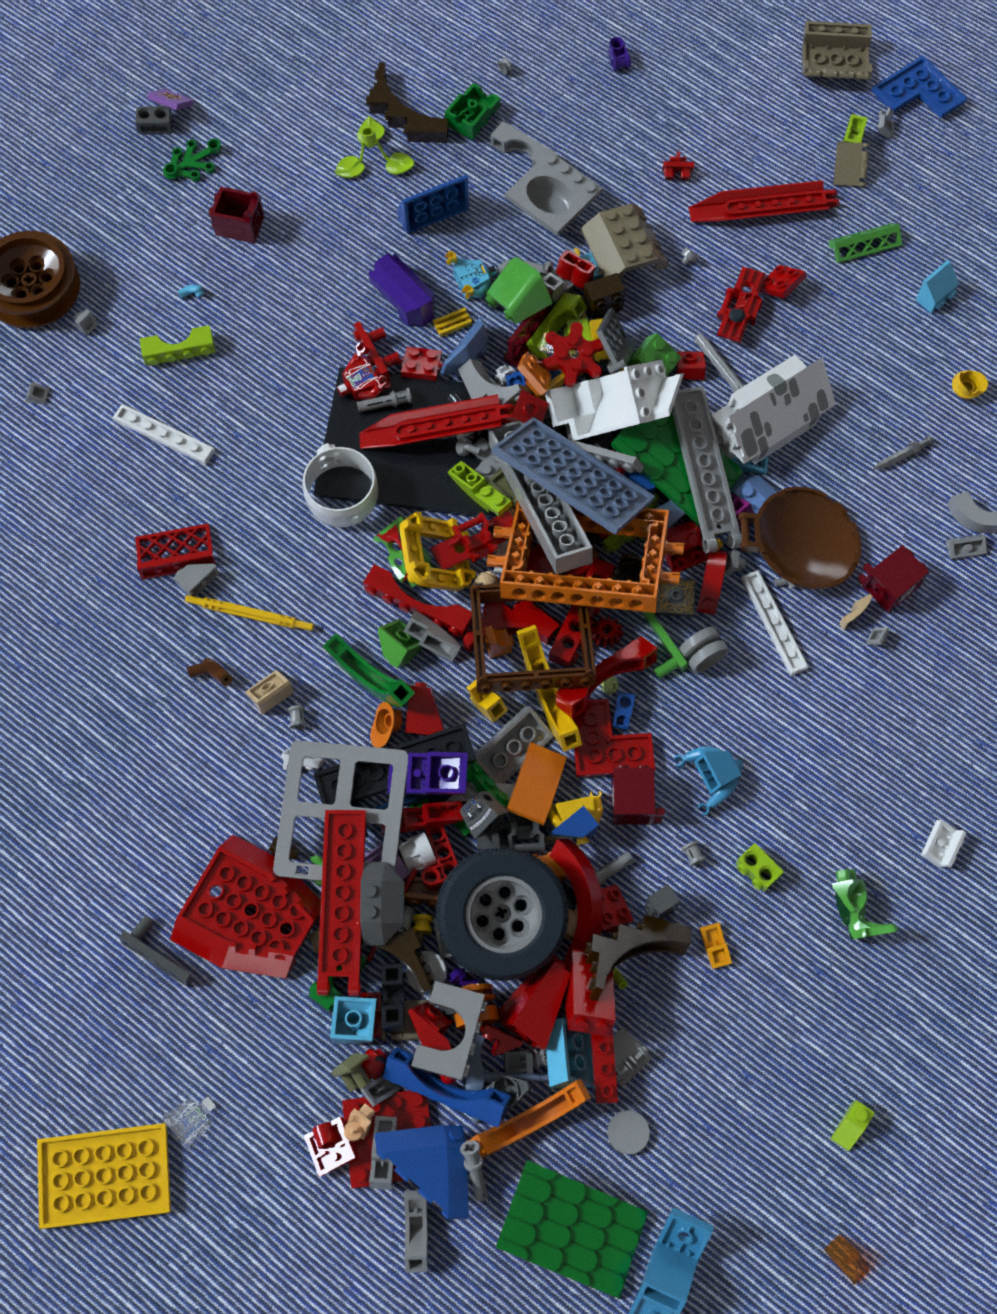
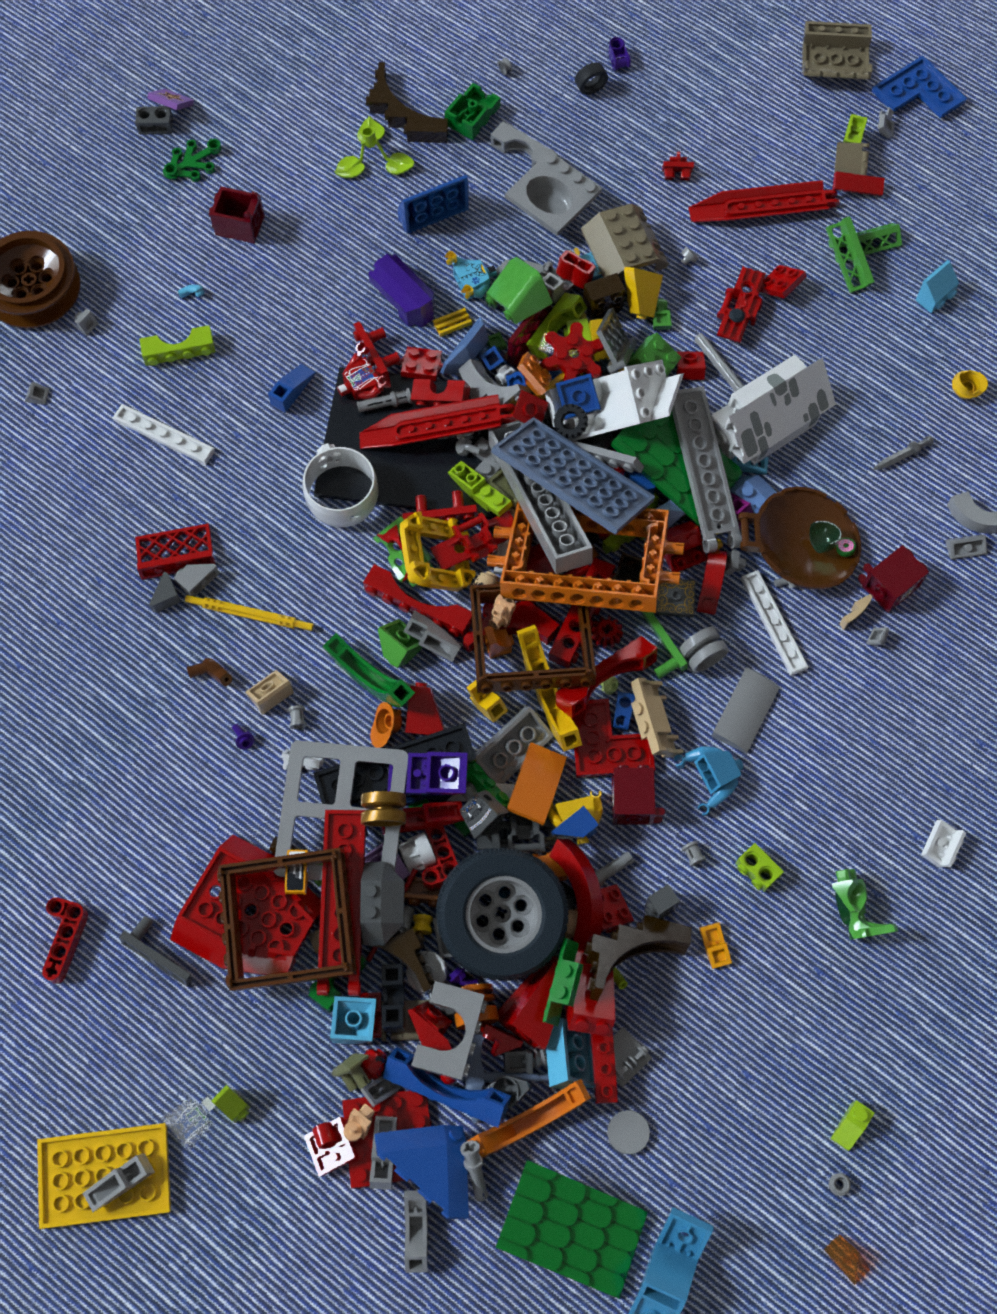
(60, 941): none -> red beam
(118, 1182): none -> light grey slope
(164, 595): none -> dark grey slope
(230, 919): none -> reddish brown window
(231, 1104): none -> lime slope
(244, 739): none -> dark purple plate
(290, 387): none -> blue slope
(296, 877): none -> slope
(383, 809): none -> pearl gold wheel
(425, 393): none -> red arch
(458, 510): none -> red plate
(493, 358): none -> blue brick
(497, 340): none -> bright green tile
(502, 612): none -> light nougat hips
(564, 983): none -> green bracket
(579, 392): none -> blue plate
(579, 429): none -> black tyre
(586, 73): none -> black tyre
(642, 291): none -> yellow slope
(652, 718): none -> tan bracket
(662, 316): none -> bright green plate
(745, 710): none -> light grey slope
(824, 536): none -> clear green helmet
(845, 547): none -> tile
(845, 1181): none -> light grey plate
(854, 250): none -> bright green fence
(858, 183): none -> red tile

